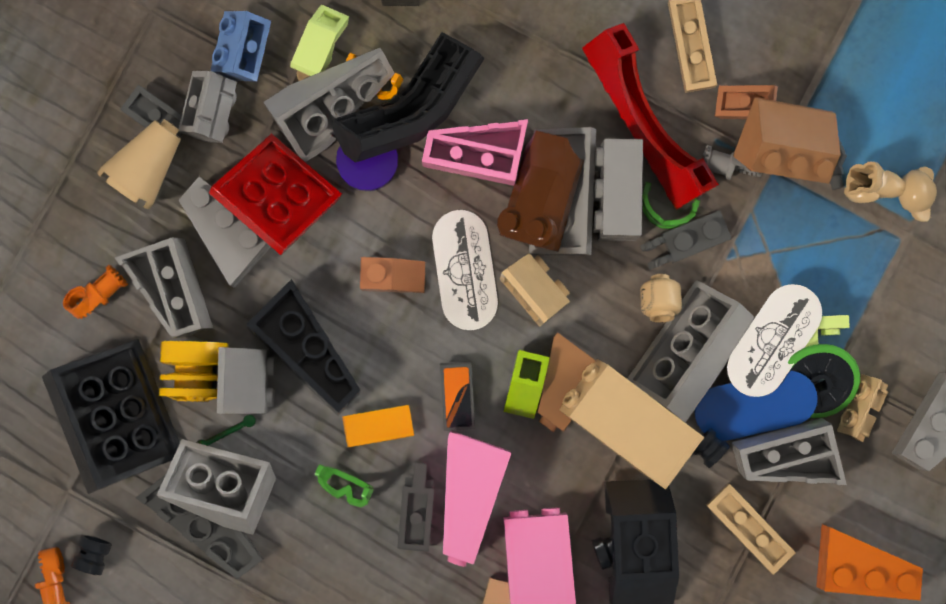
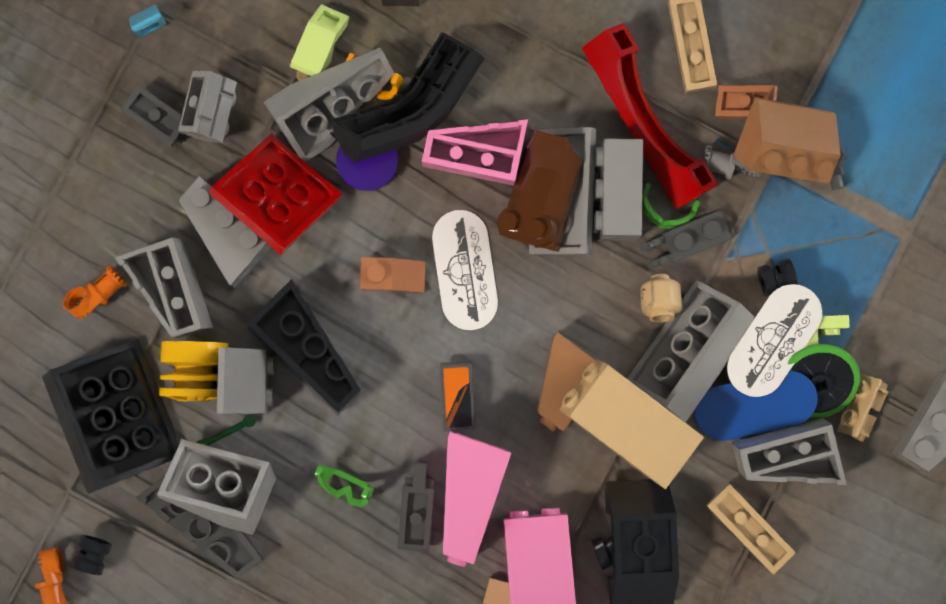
(143, 163): tan cone -> none
(147, 21): none -> medium azure slope
(240, 45): medium blue brick -> none
(378, 426): light orange slope -> none
(526, 384): lime slope -> none
(534, 288): tan slope -> none
(711, 448): black wheel -> none
(776, 276): none -> black wheel
(862, 569): orange wedge -> none
(915, 190): tan animal -> none

